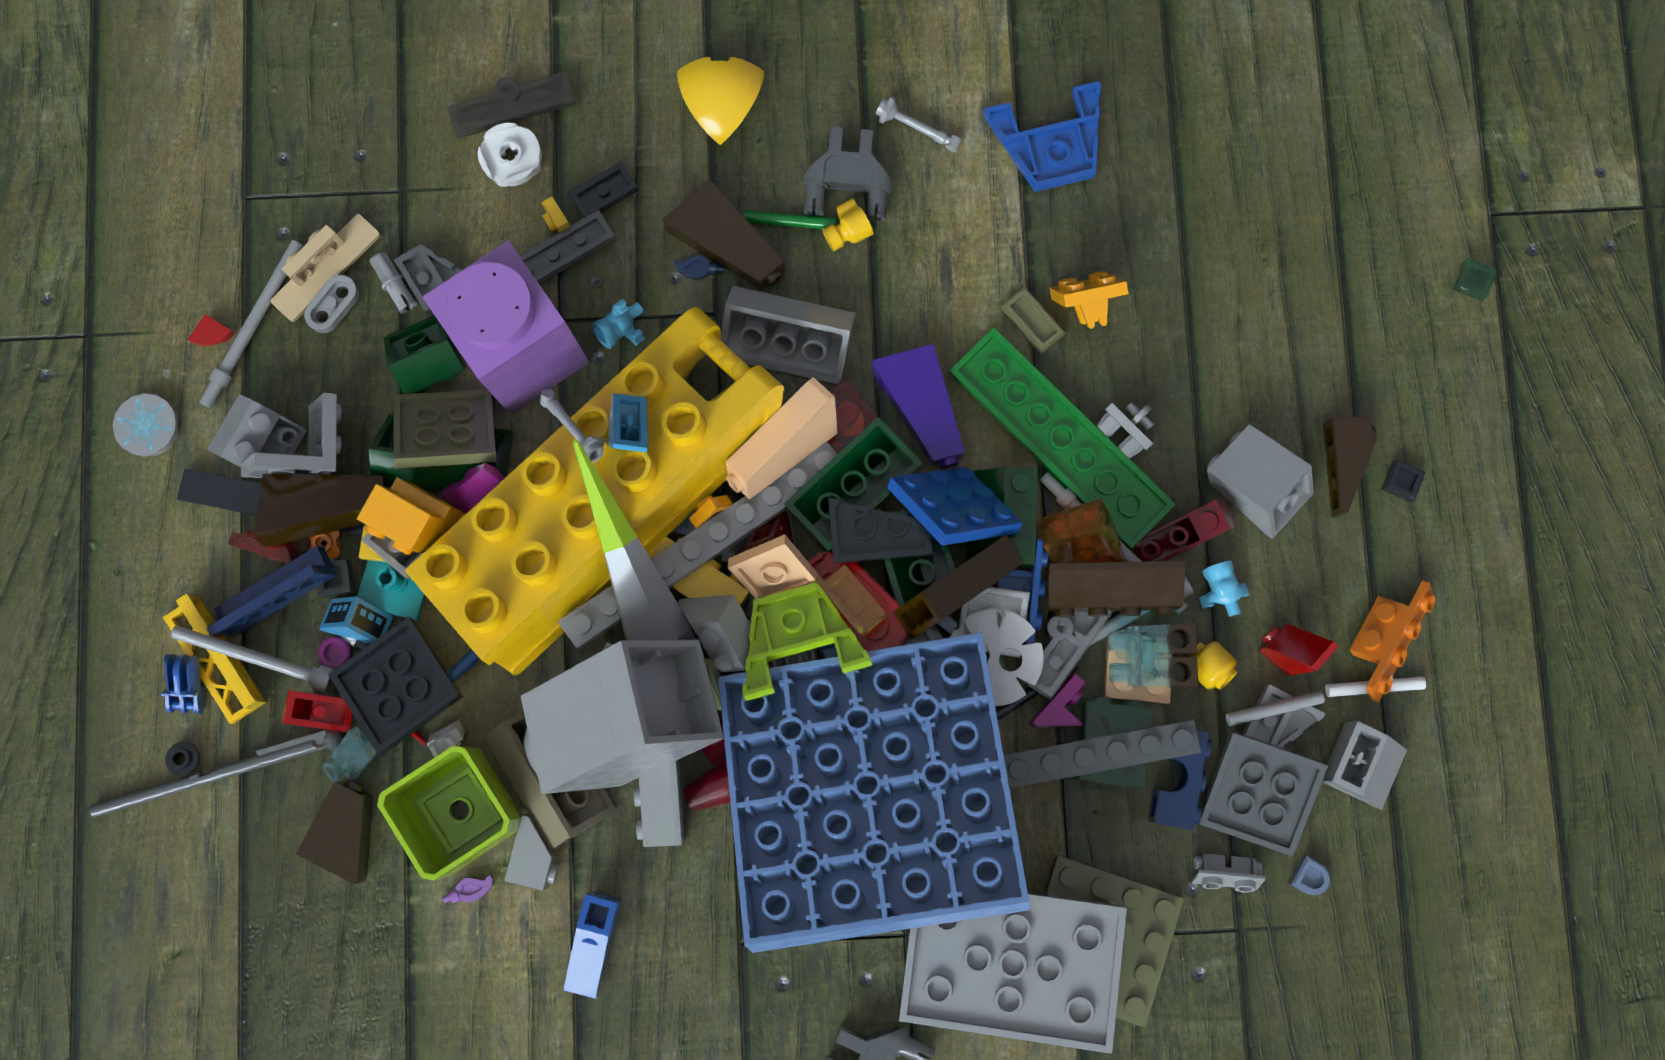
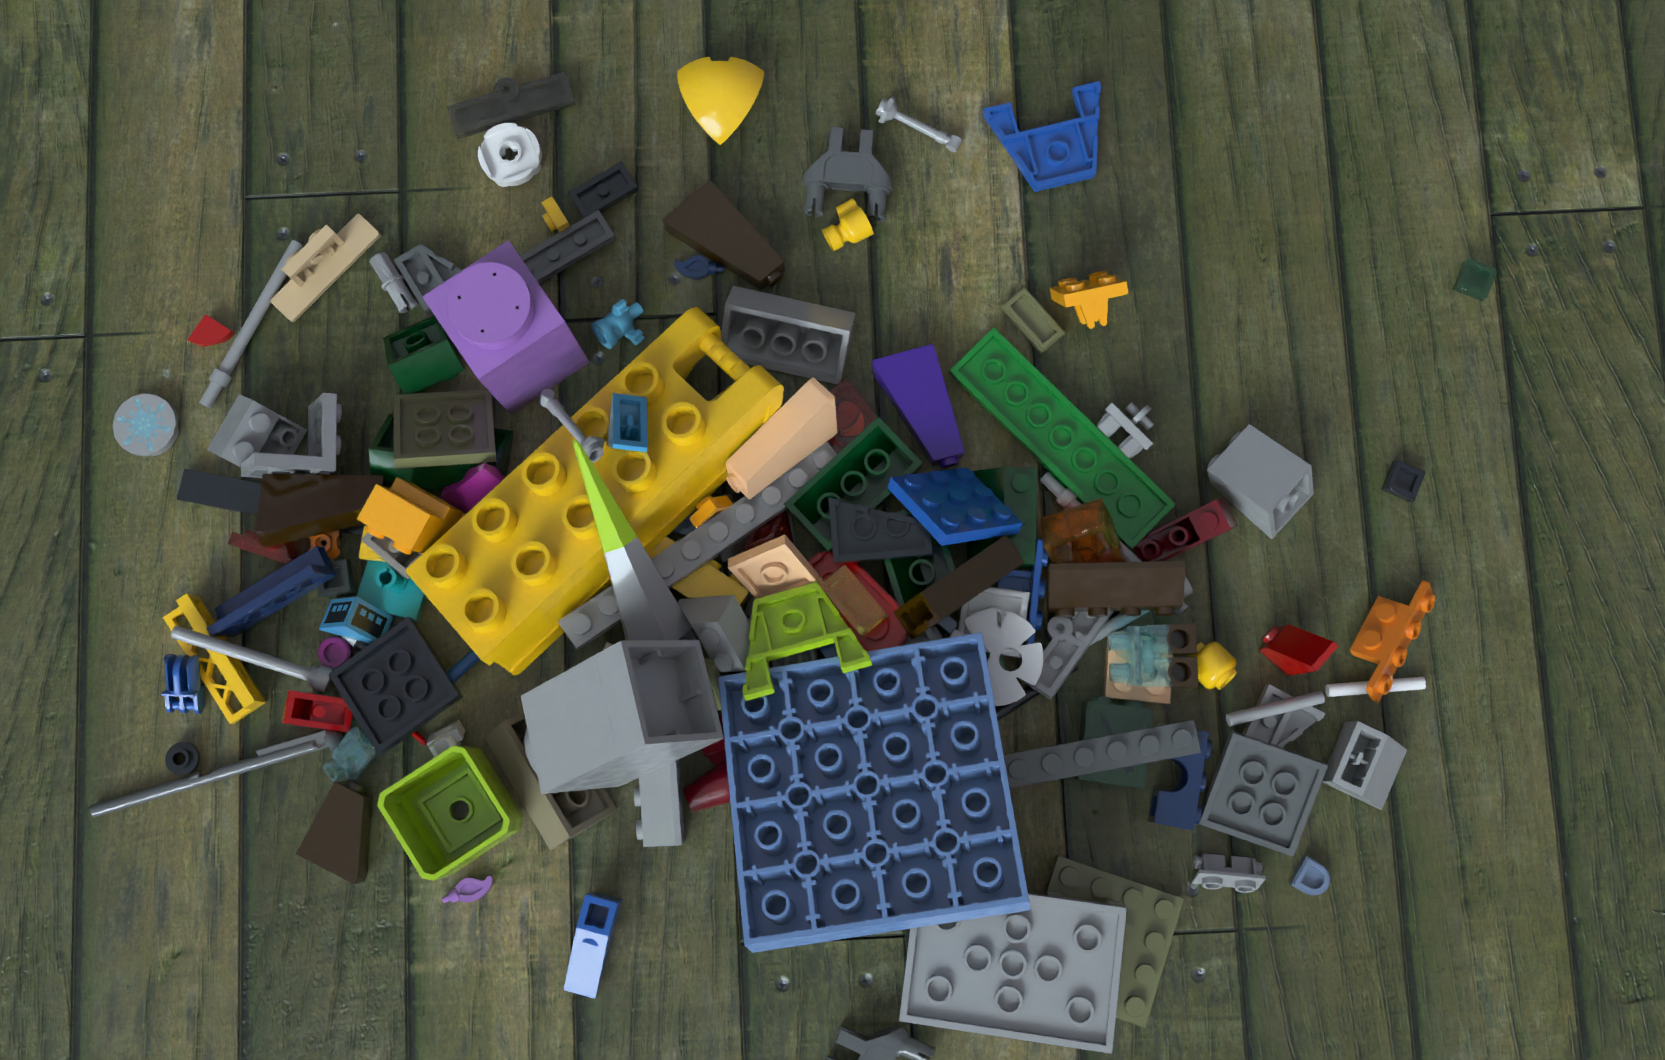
(330, 303): light grey plate -> none
(531, 859): light grey slope -> none
(790, 220): green bar -> none
(1054, 713): magenta slope -> none
(1223, 588): medium azure piece -> none
(1347, 451): dark brown slope -> none

